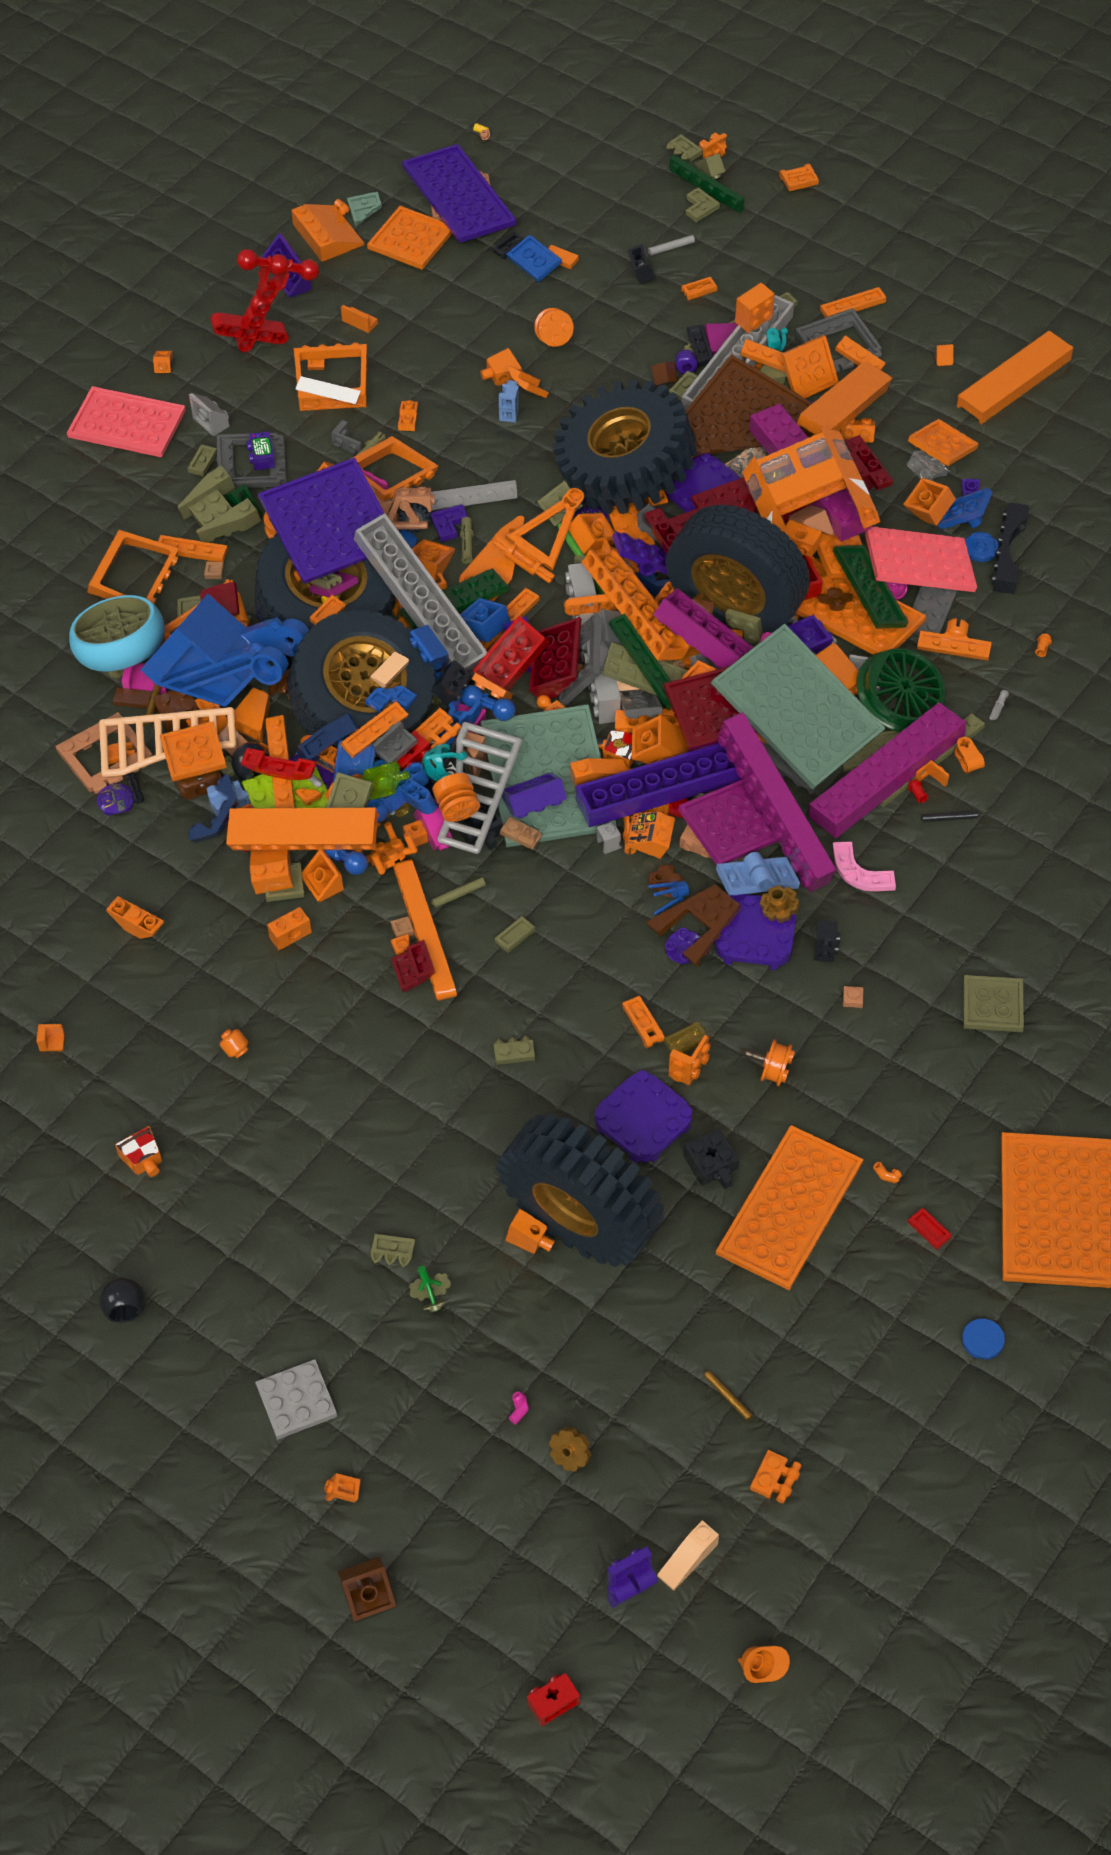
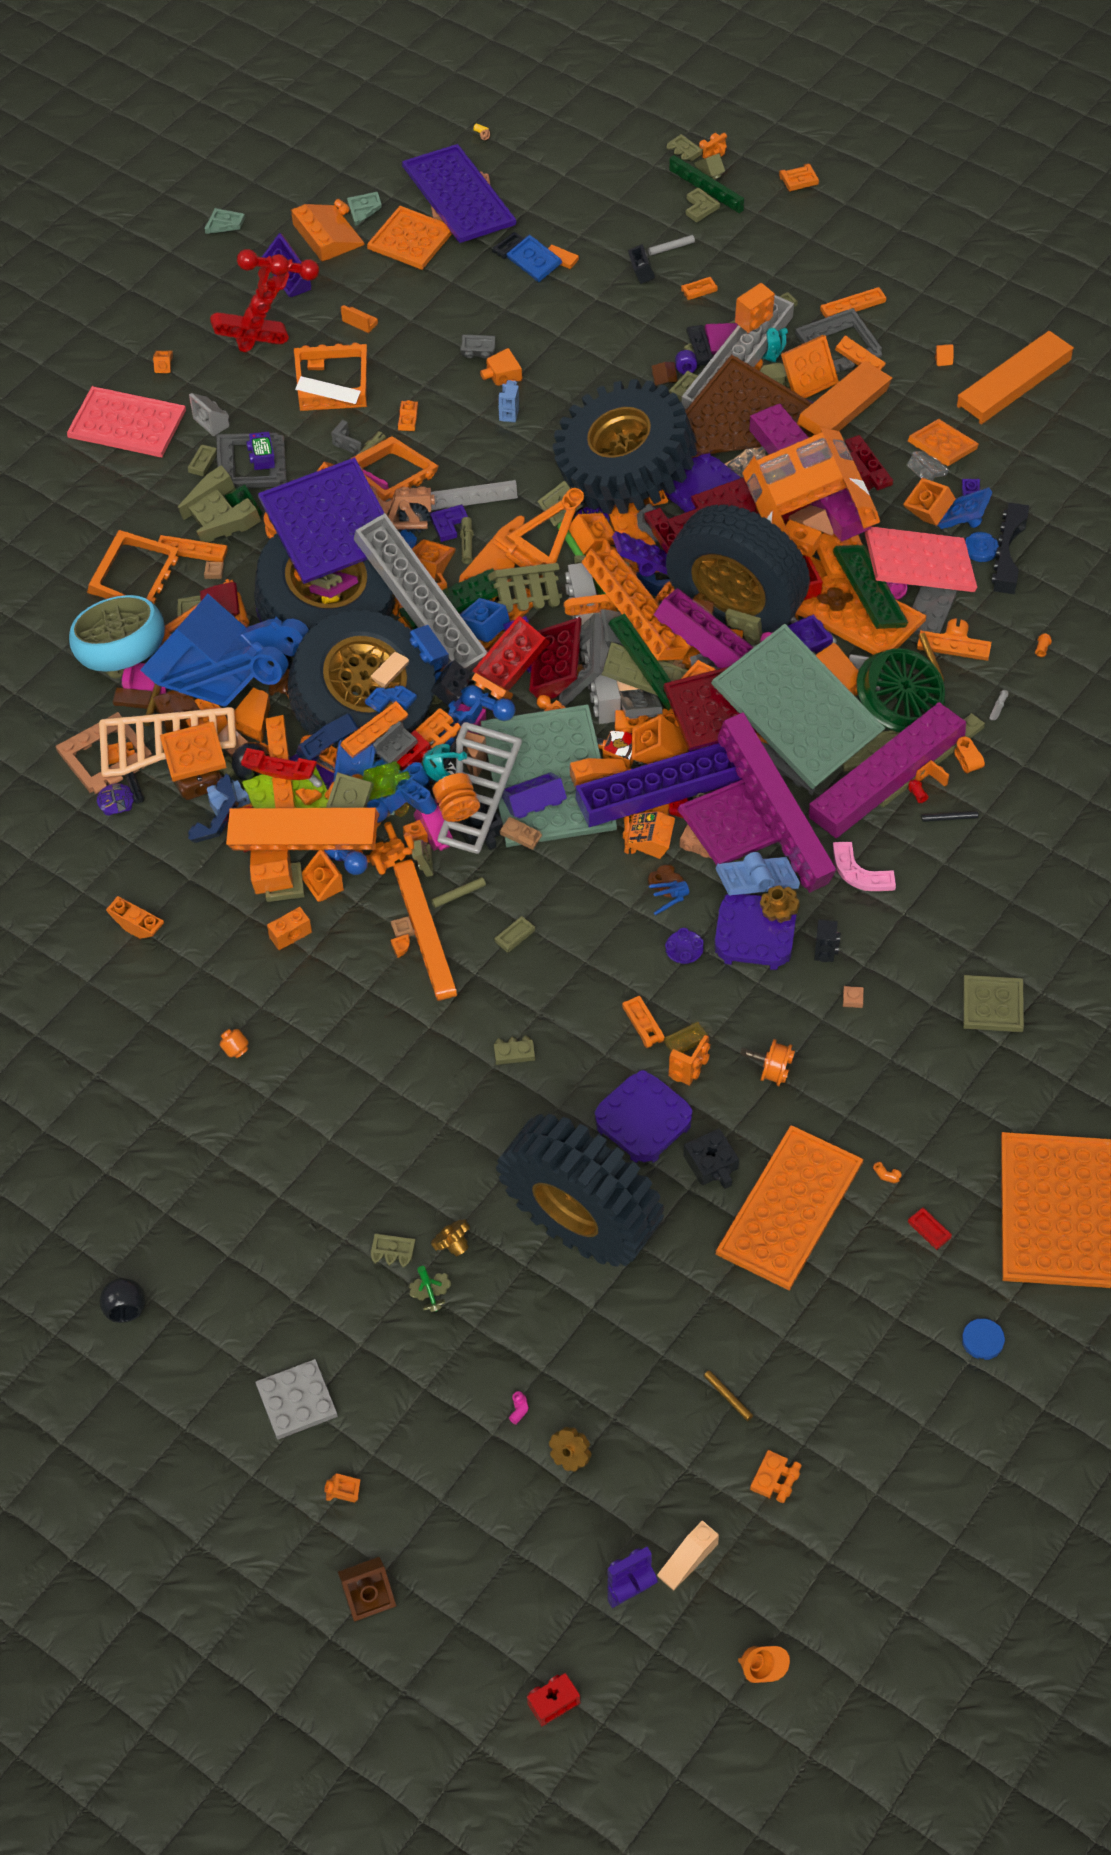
(50, 1037): orange panel -> none
(140, 1152): torso -> none
(223, 221): none -> sand green wing
(329, 607): orange tile -> none
(413, 966): dark red slope -> none
(423, 854): none -> olive wing
(452, 1238): none -> pearl gold plant
(478, 346): none -> dark grey bracket
(527, 382): orange slope -> none
(528, 1233): orange torso -> none
(533, 580): none -> olive fence
(553, 327): orange wheel -> none
(609, 836): light grey window -> none
(711, 908): reddish brown wing -> none
(763, 355): orange plate -> none
(863, 427): orange bracket -> none
(928, 650): none -> pearl gold bar

